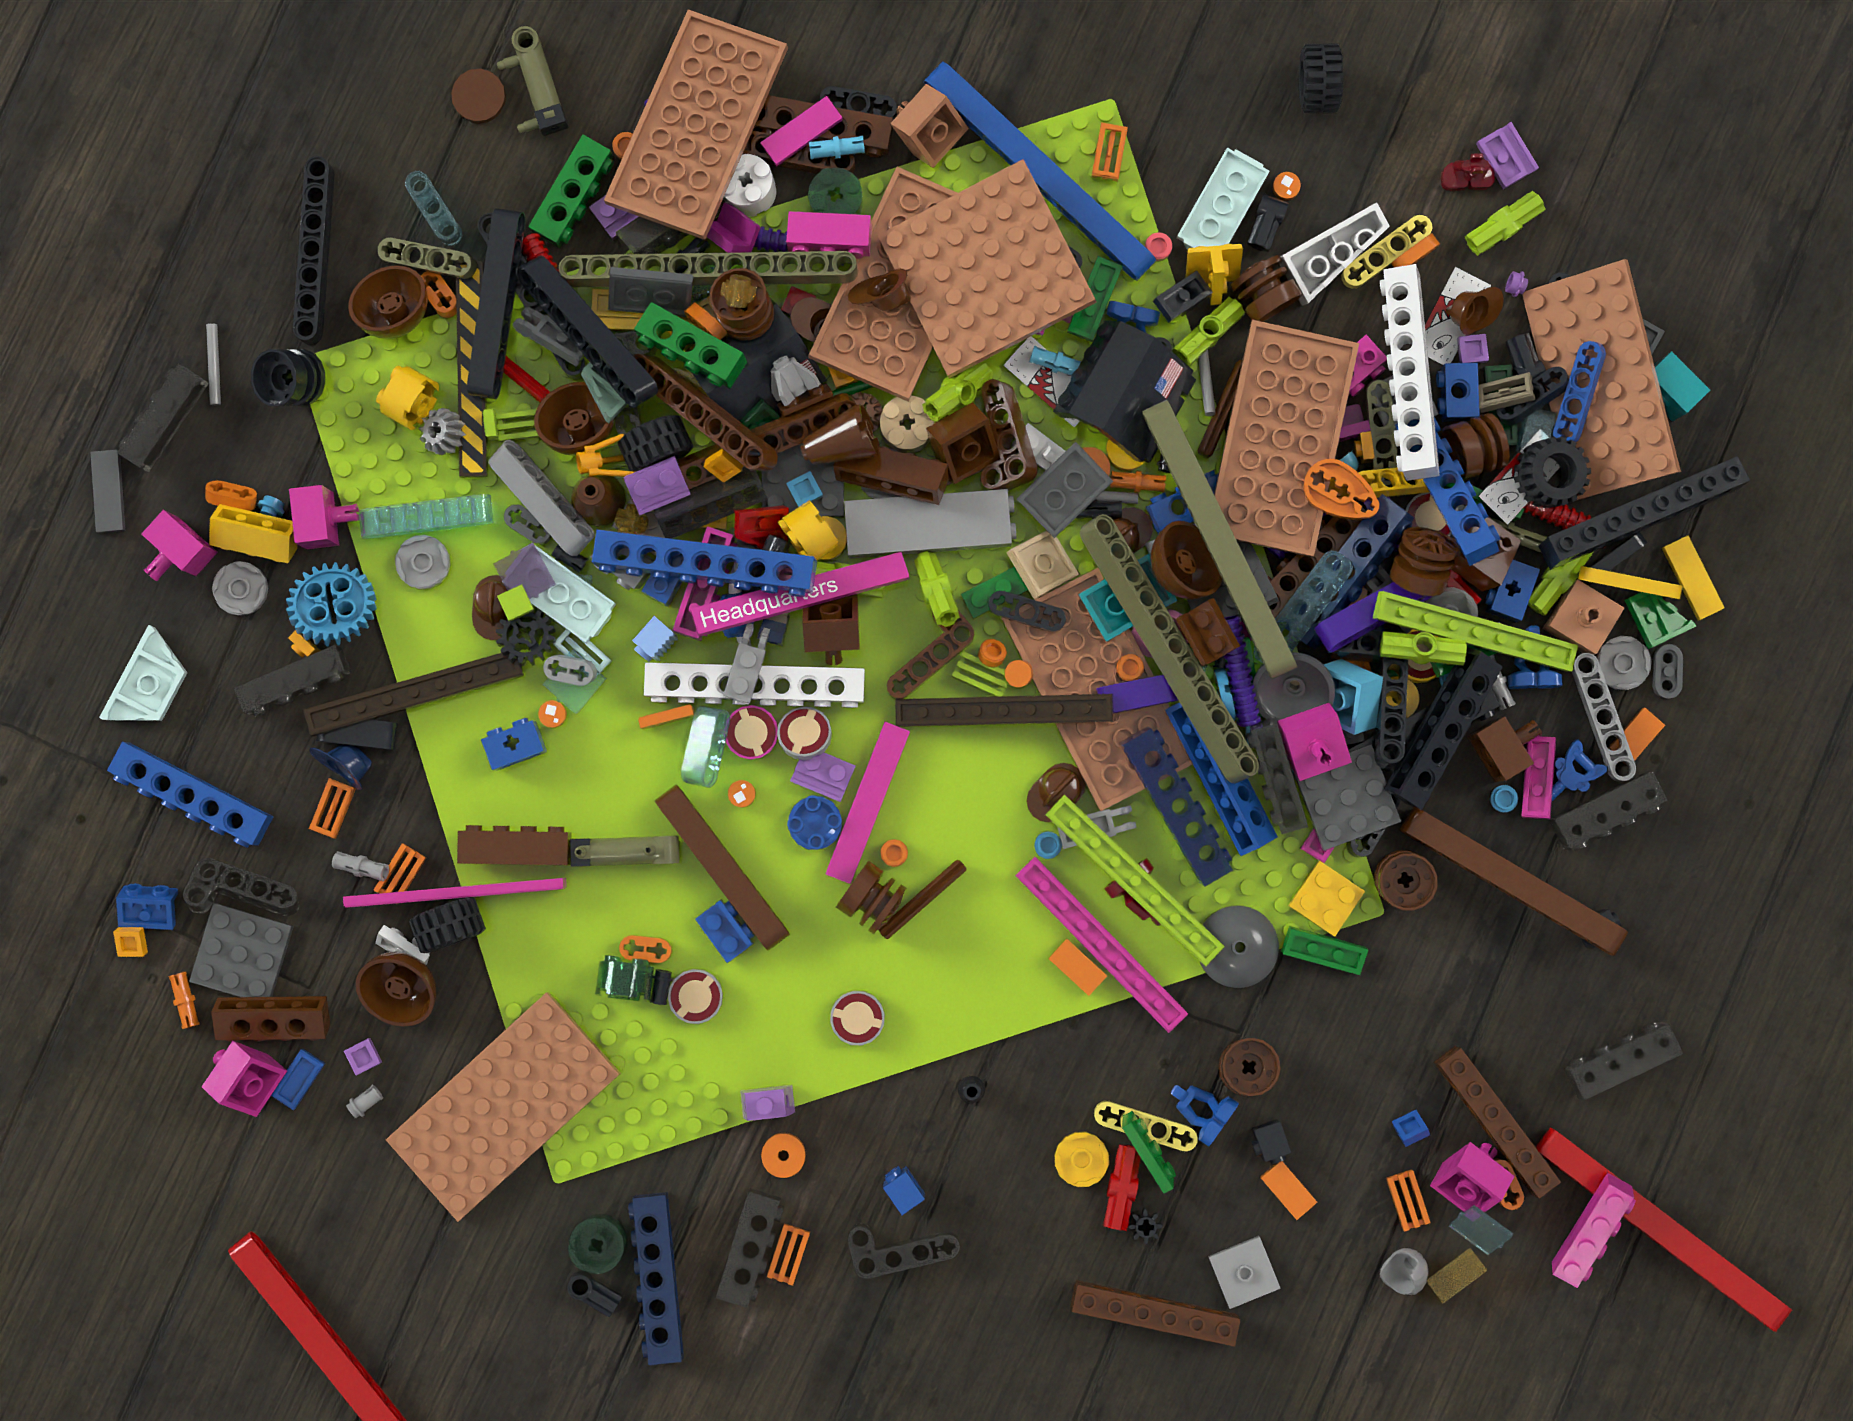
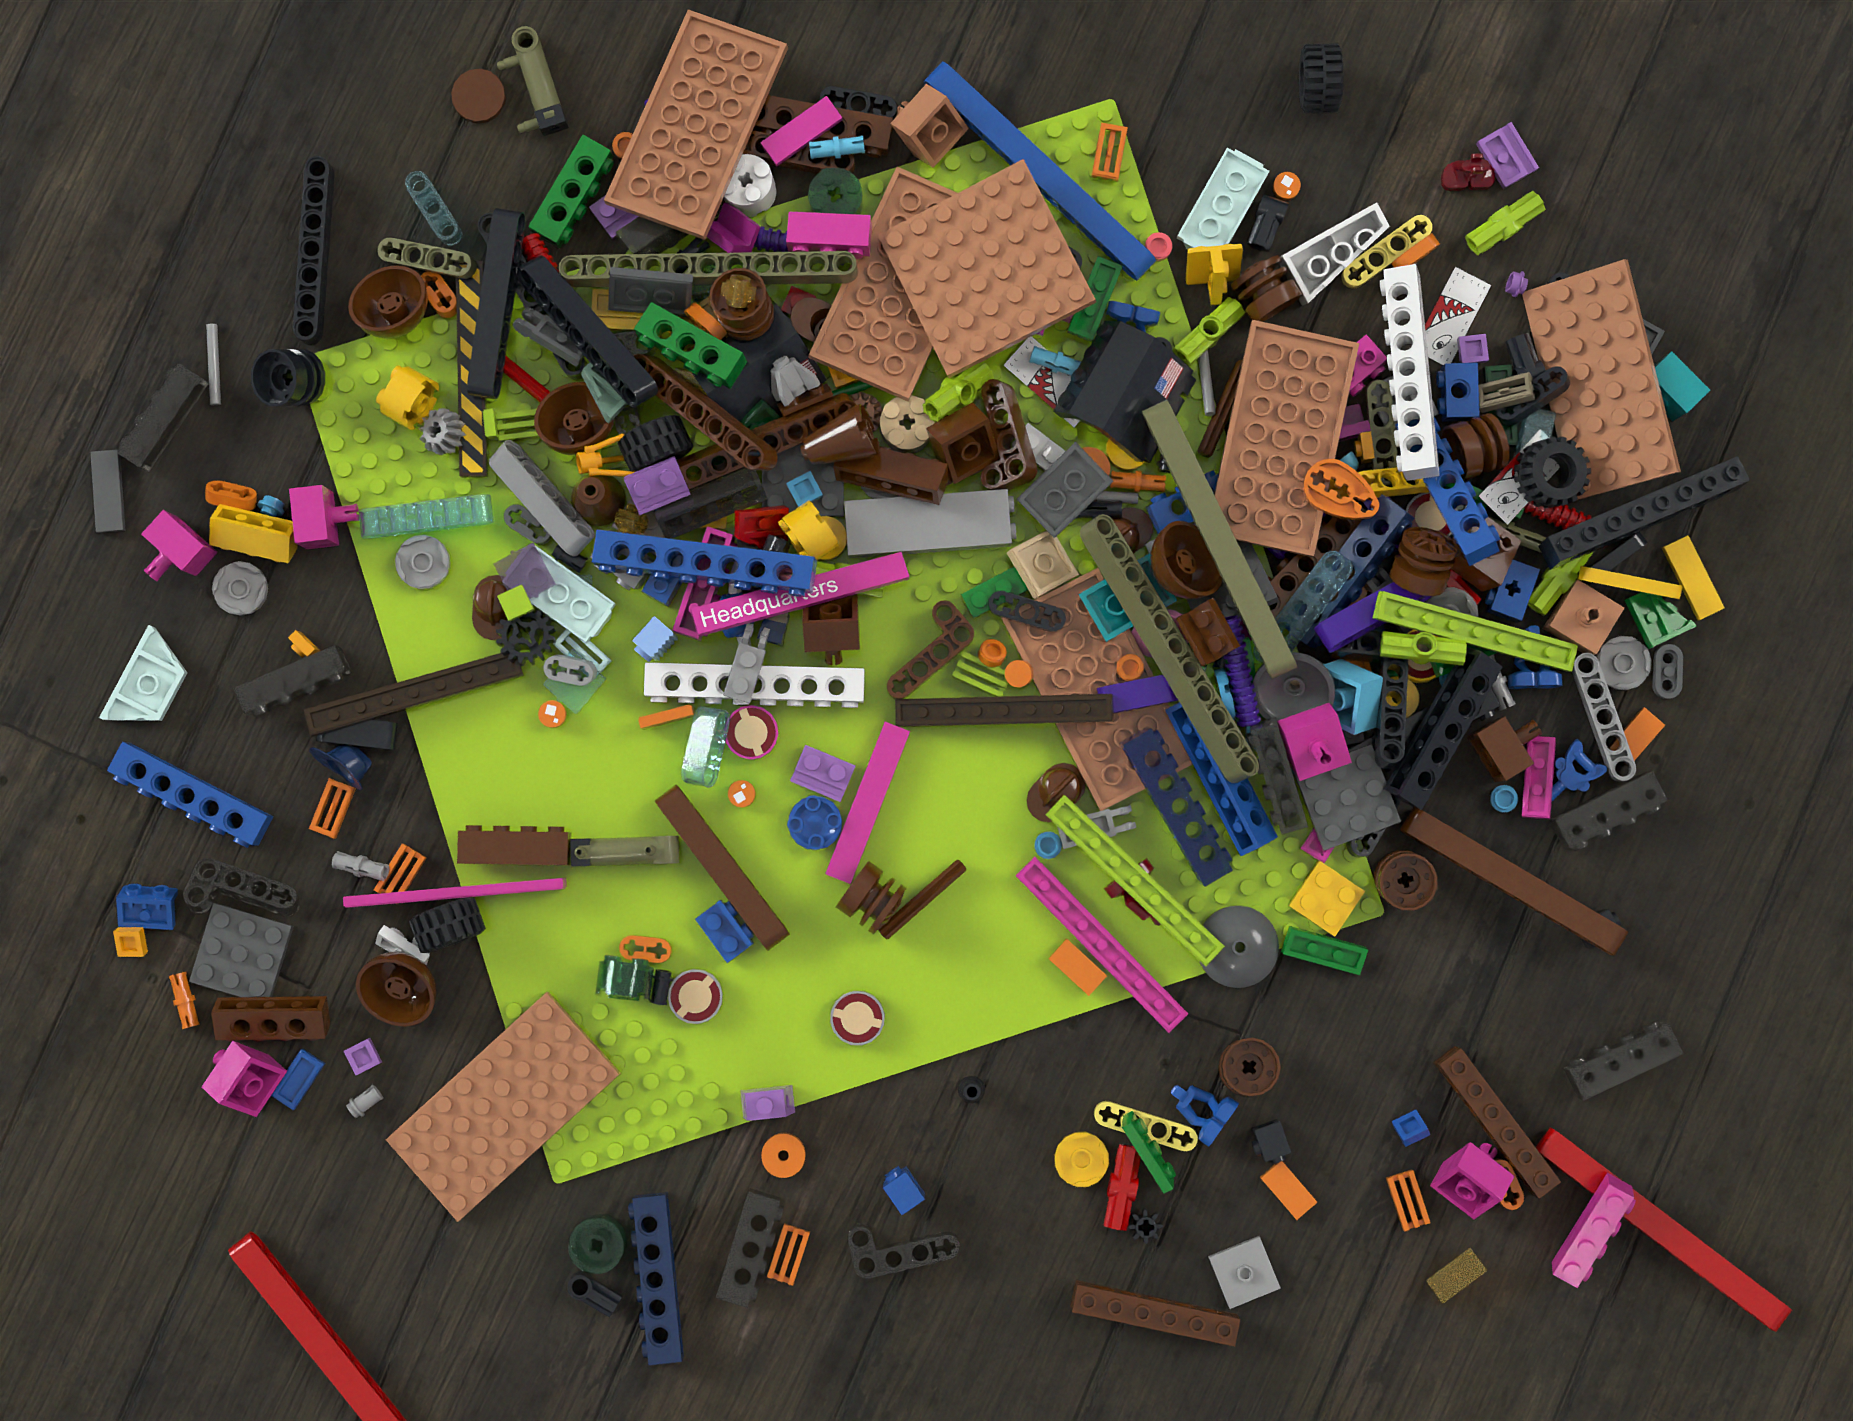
(305, 609): dark azure gear -> none
(502, 756): blue brick -> none
(722, 465): light orange plate -> none
(804, 733): tile -> none
(883, 291): reddish brown piece -> none
(894, 853): orange tile -> none
(936, 588): lime piece -> none
(1182, 297): black slope -> none
(1405, 1271): light grey hair -> none
(1476, 309): reddish brown piece -> none
(1481, 1229): clear light blue piece -> none
(1574, 391): blue beam -> none

